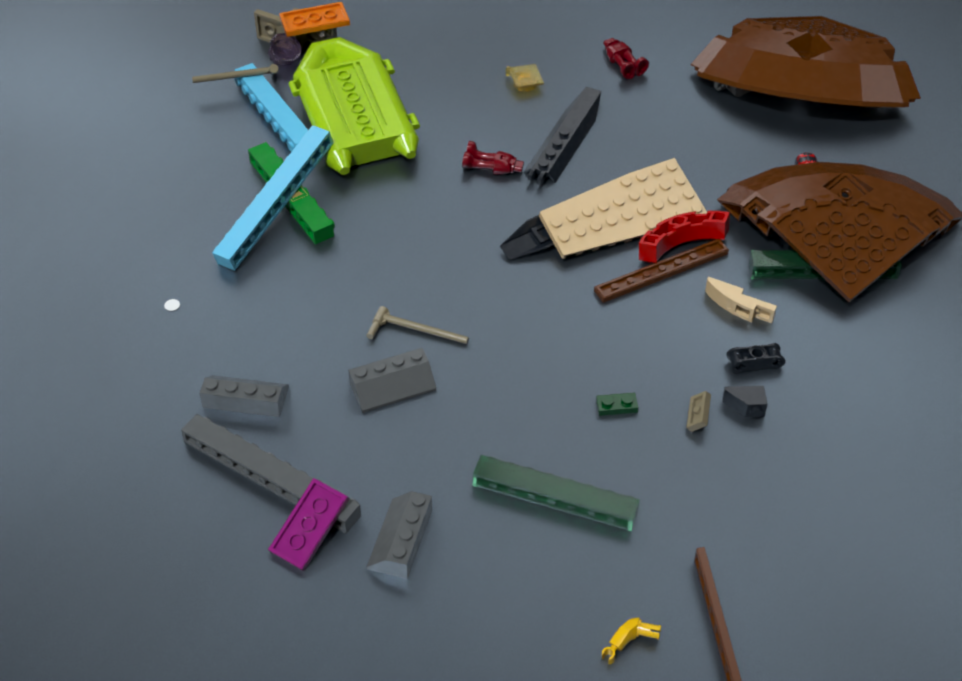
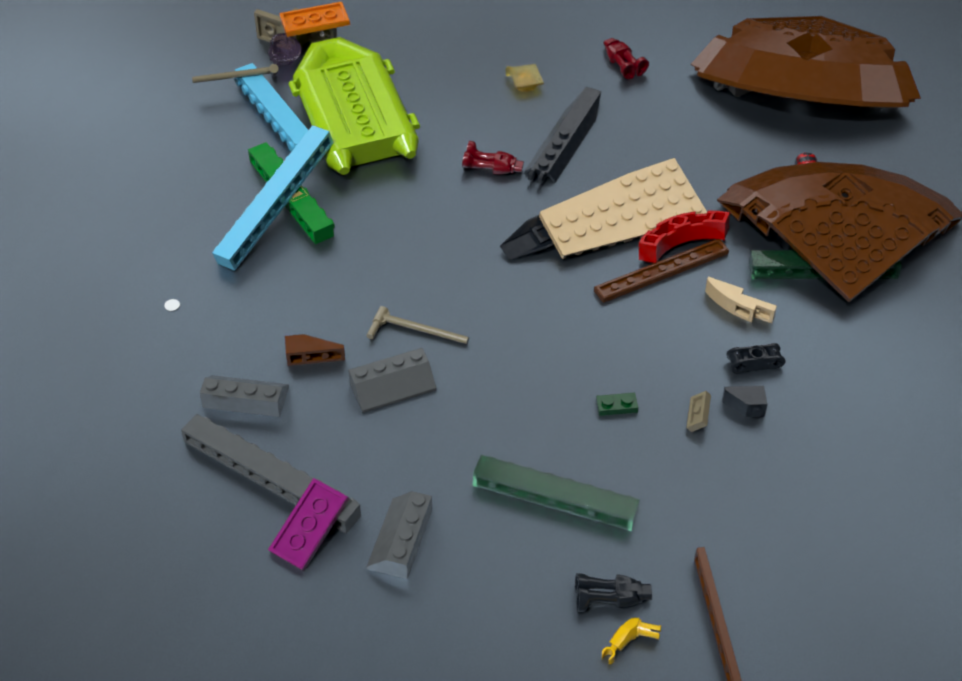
(308, 350): none -> reddish brown slope
(625, 591): none -> black piece

